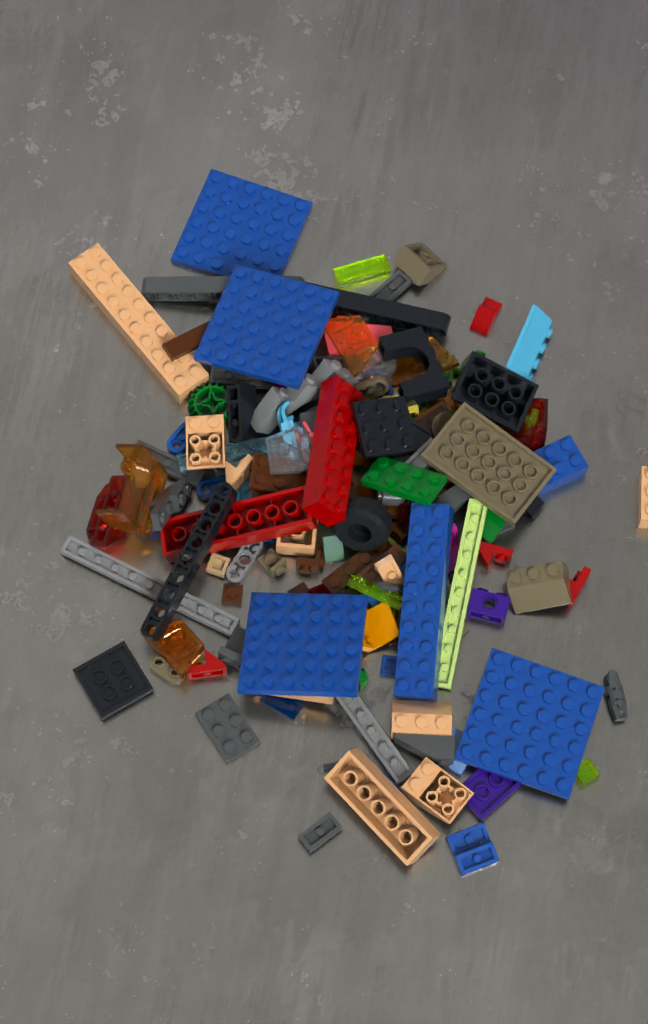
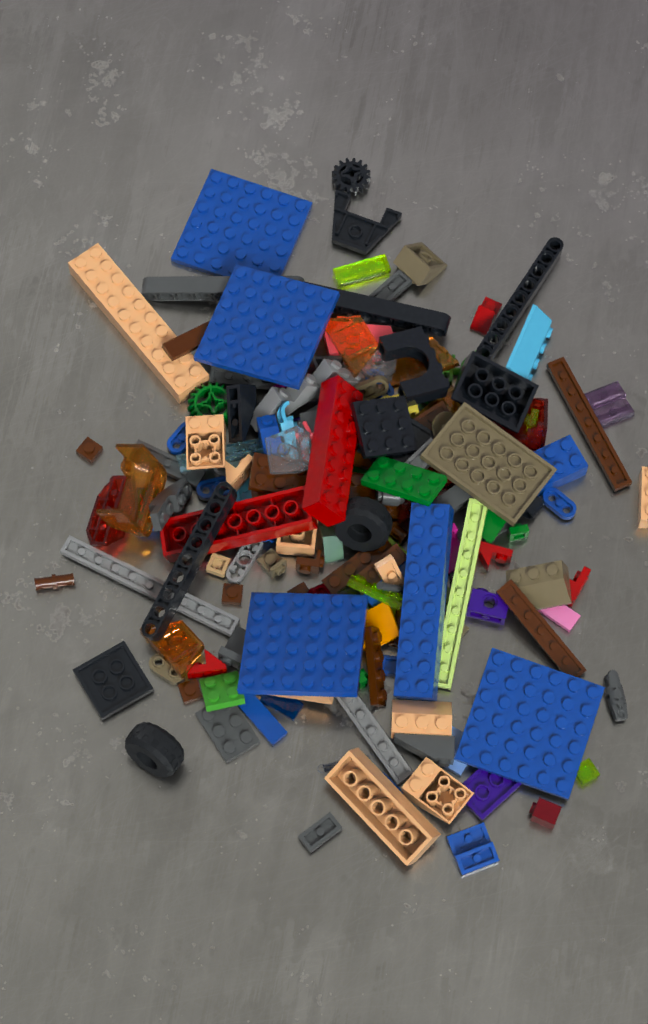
(54, 581): none -> reddish brown pin
(89, 450): none -> reddish brown plate
(154, 749): none -> black tyre
(190, 691): none -> reddish brown plate
(221, 691): none -> bright green plate
(262, 719): none -> blue tile
(266, 427): none -> blue slope
(351, 176): none -> black gear
(357, 231): none -> black wing
(376, 674): none -> reddish brown plate
(518, 532): none -> green plate
(523, 295): none -> black beam
(540, 629): none -> reddish brown plate
(545, 813): none -> dark red brick
(559, 504): none -> blue plate
(562, 616): none -> bright pink tile
(589, 424): none -> reddish brown plate
(610, 404): none -> clear purple slope

